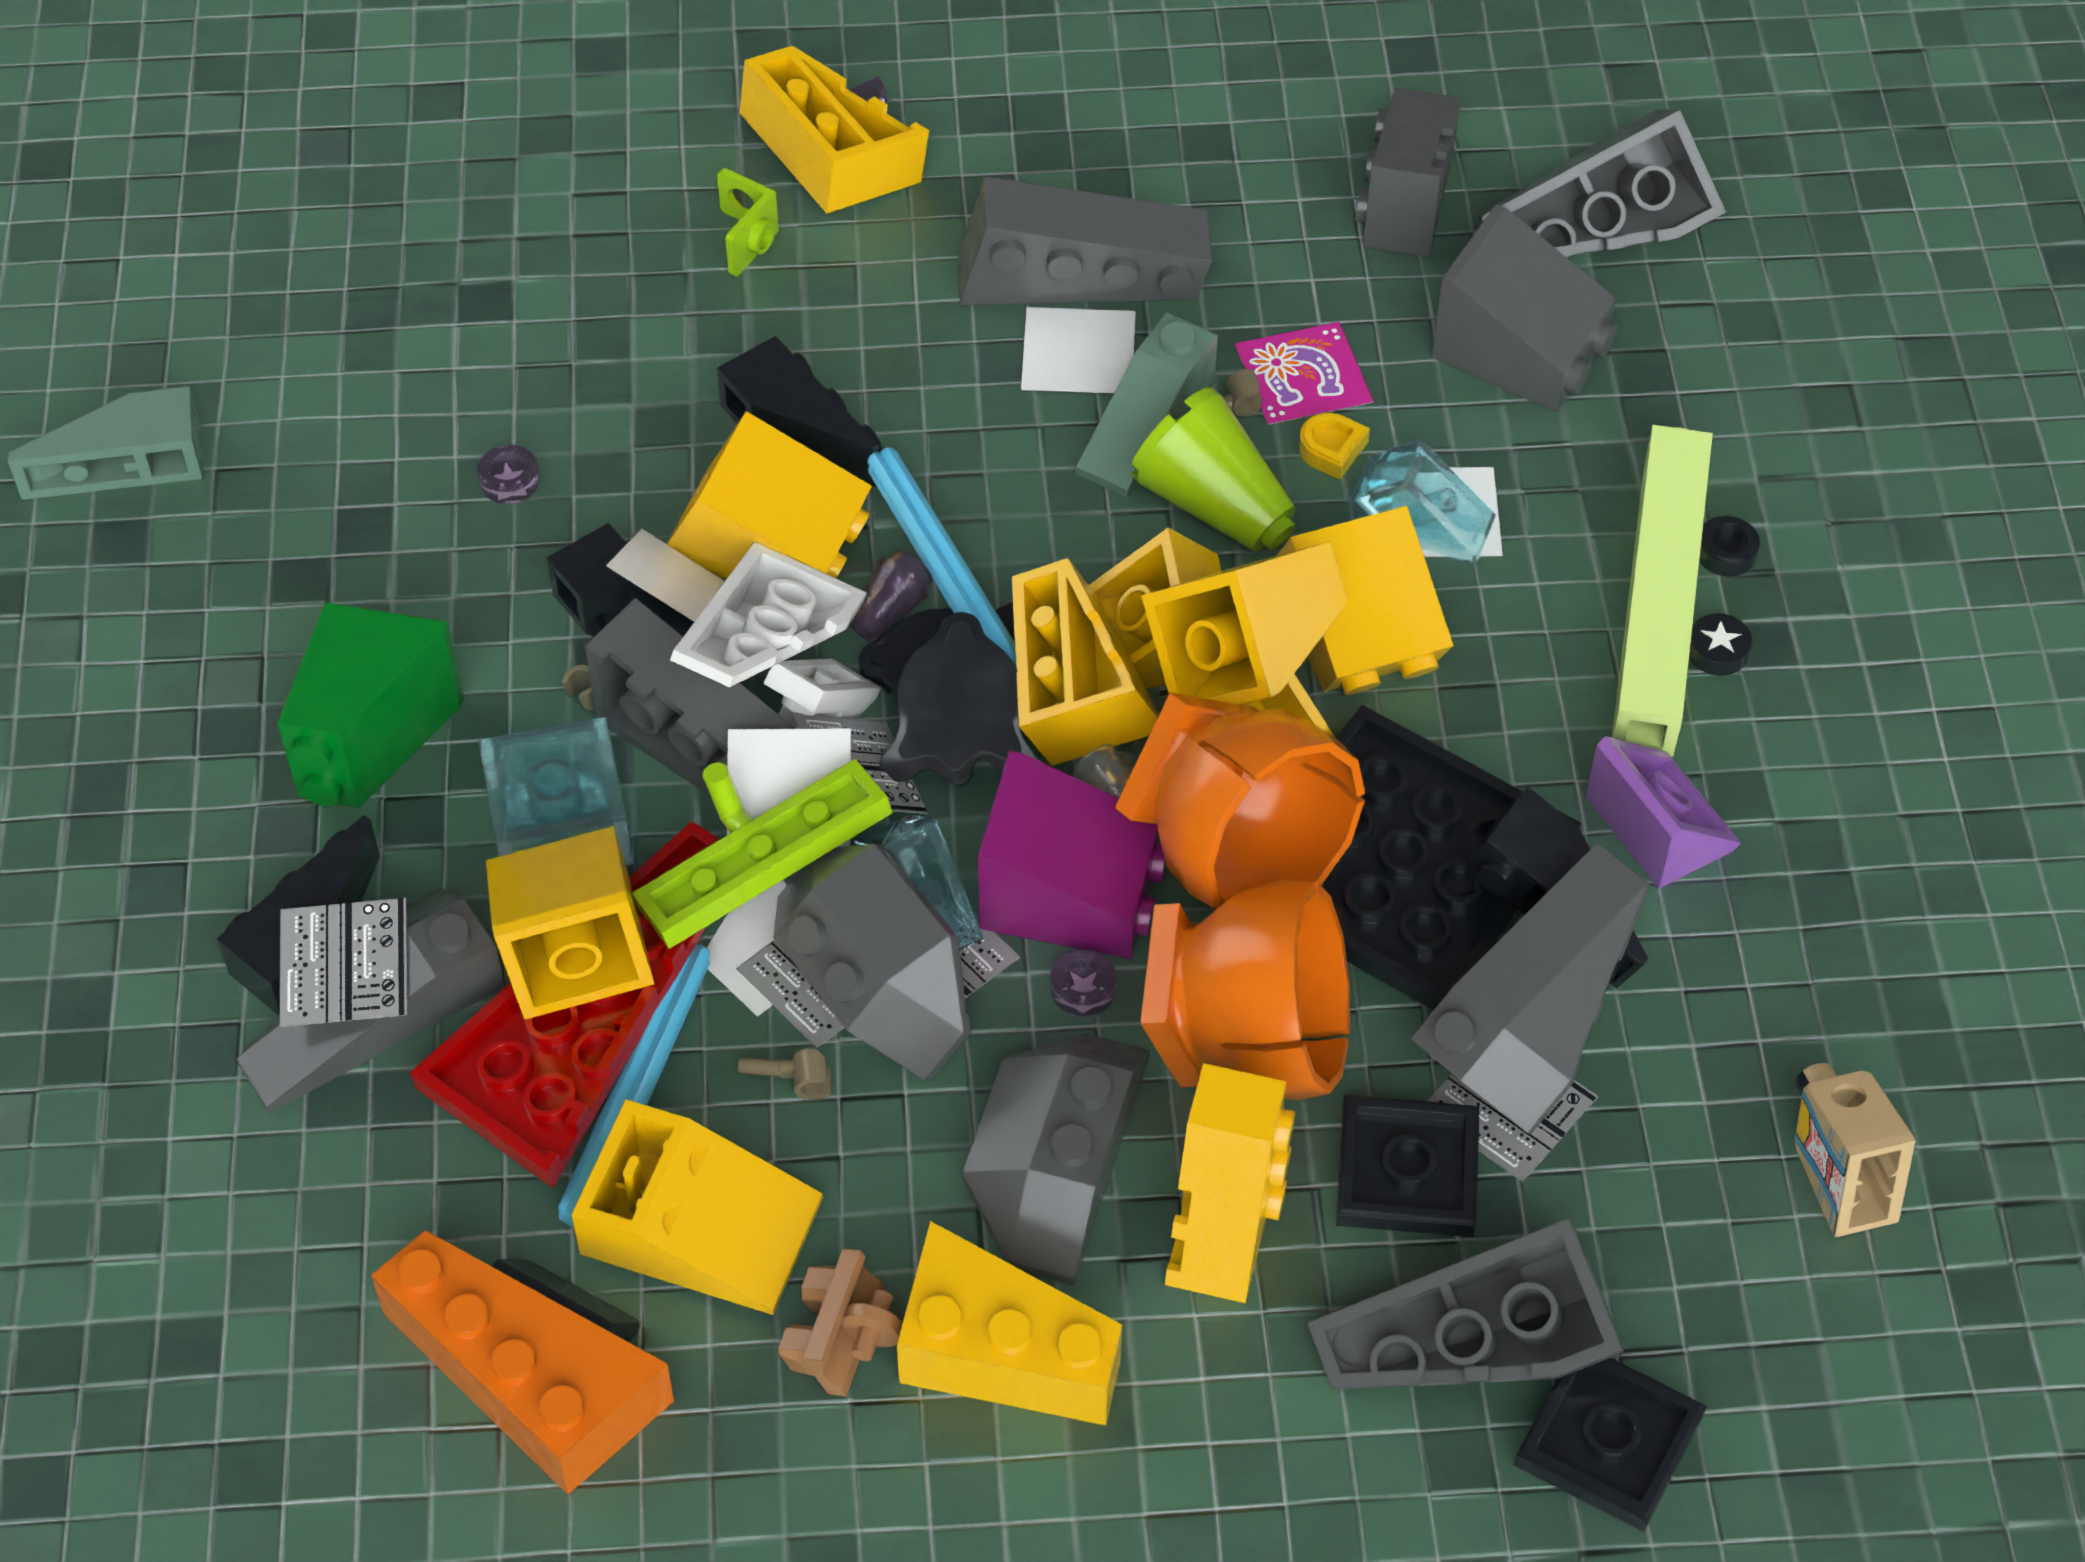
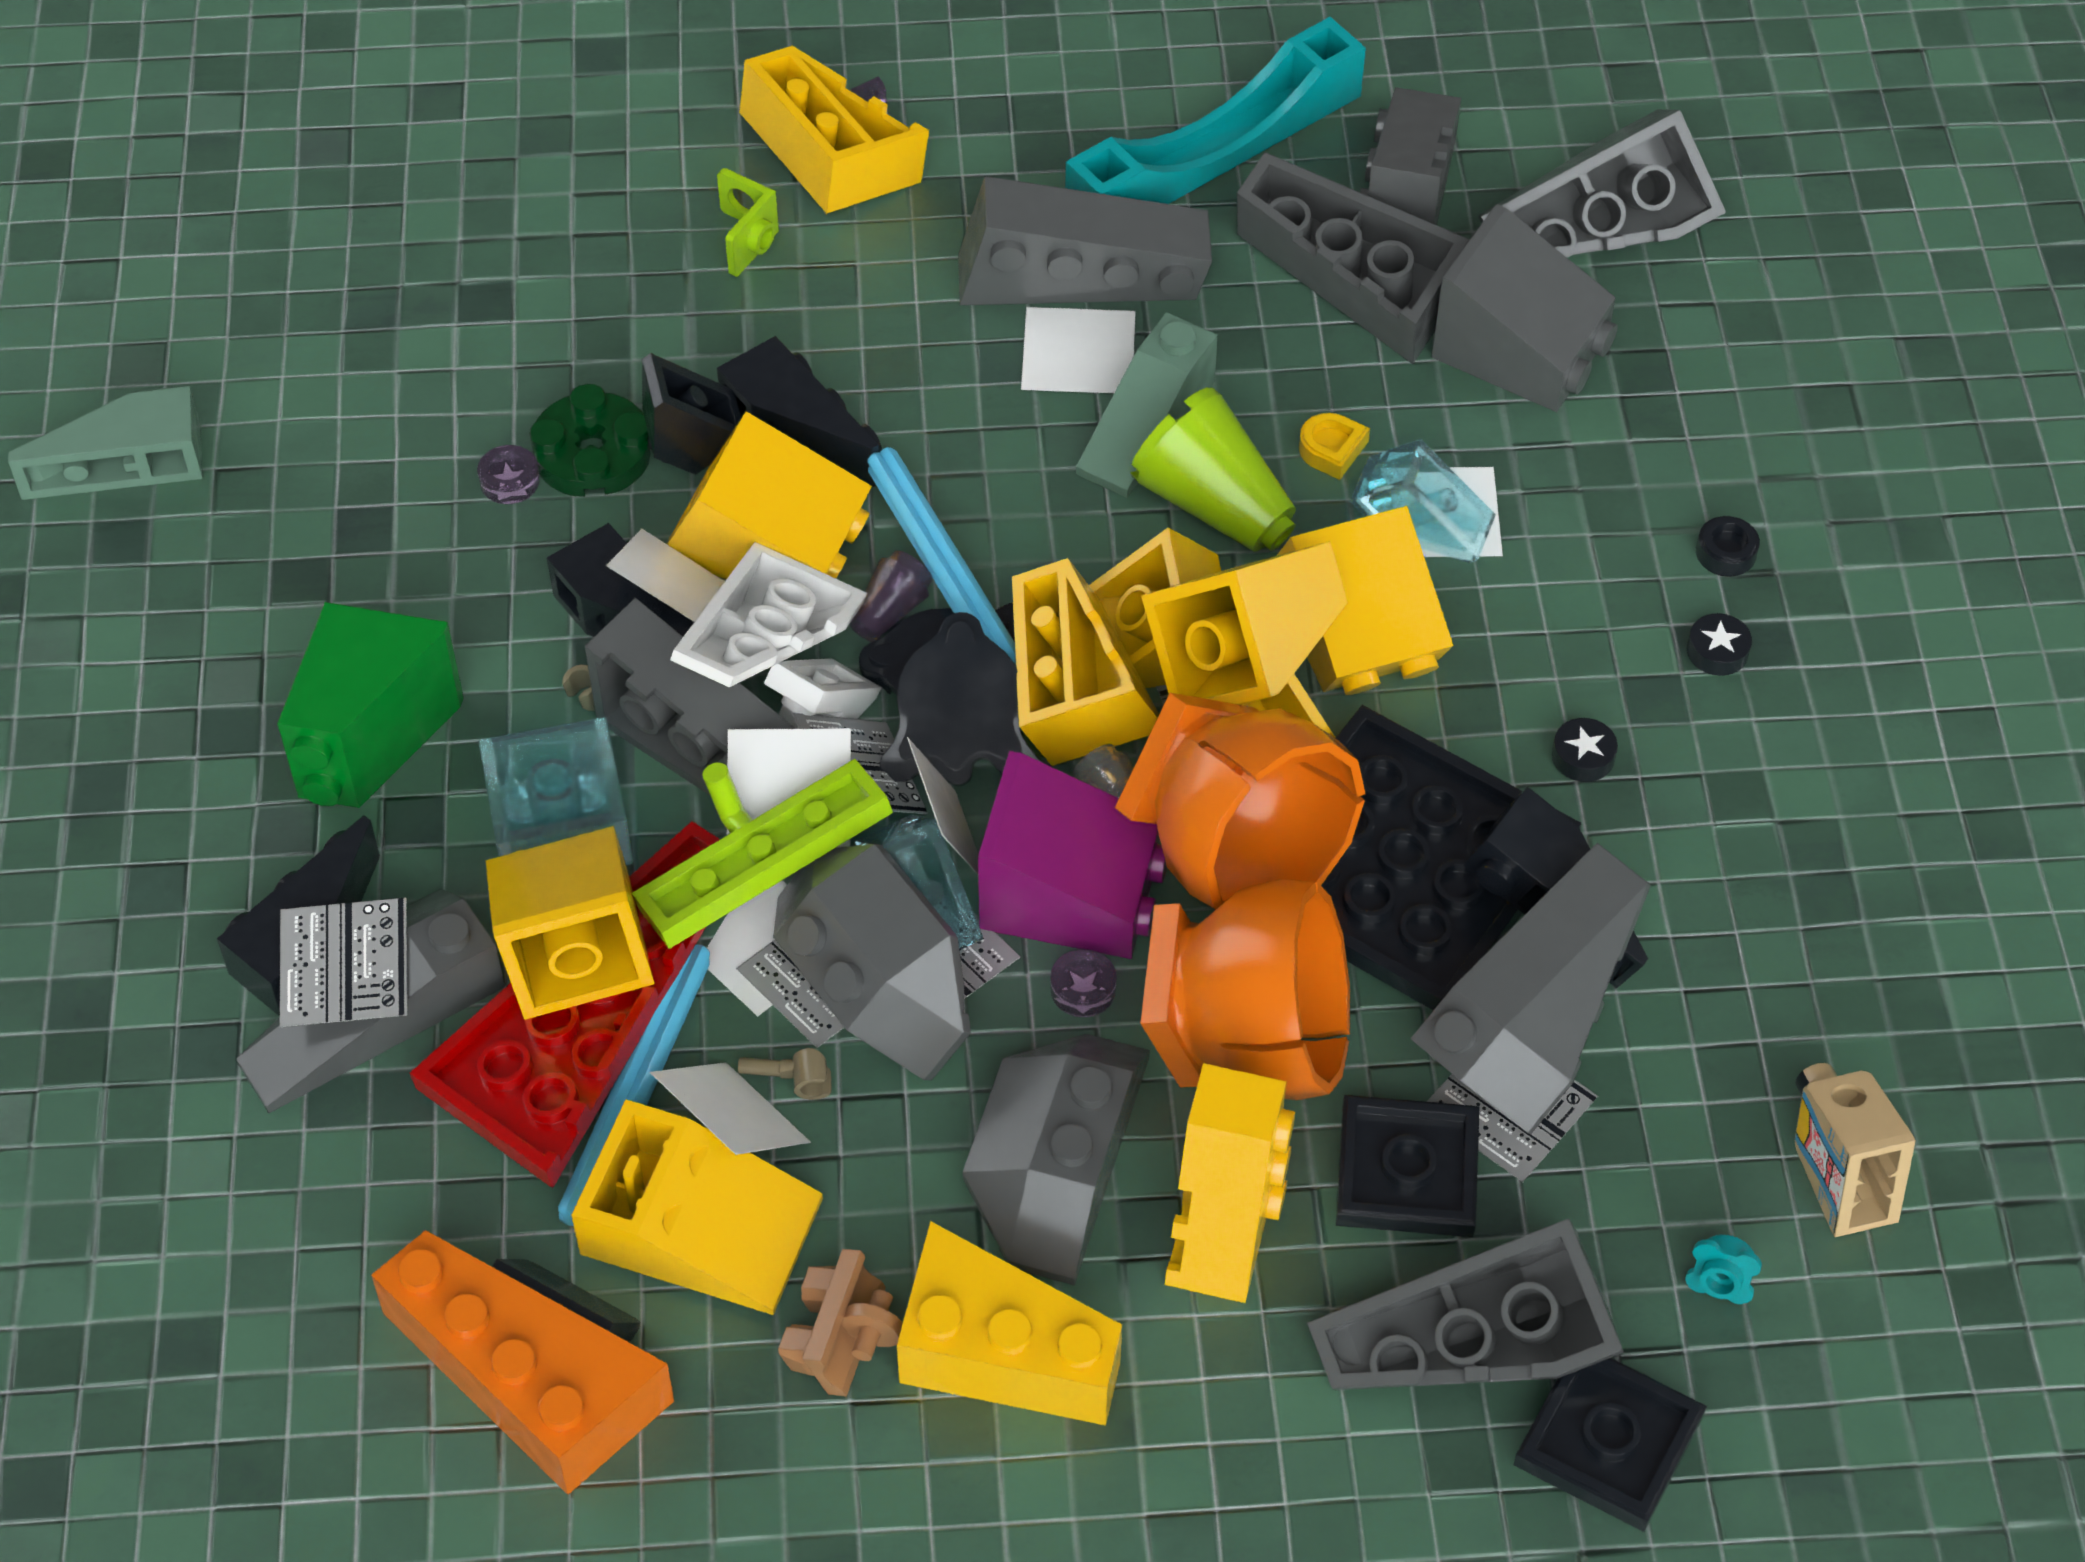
(584, 416): none -> dark green plate
(685, 414): none -> black slope
(730, 1108): none -> white sticker
(946, 809): none -> white sticker
(1243, 393): dark tan hand -> none
(1299, 86): none -> teal arch
(1305, 372): dark pink sticker -> none
(1350, 250): none -> dark grey wedge
(1584, 749): none -> black tile
(1656, 811): medium lavender slope -> none
(1662, 589): yellowish green brick -> none
(1724, 1268): none -> teal plate

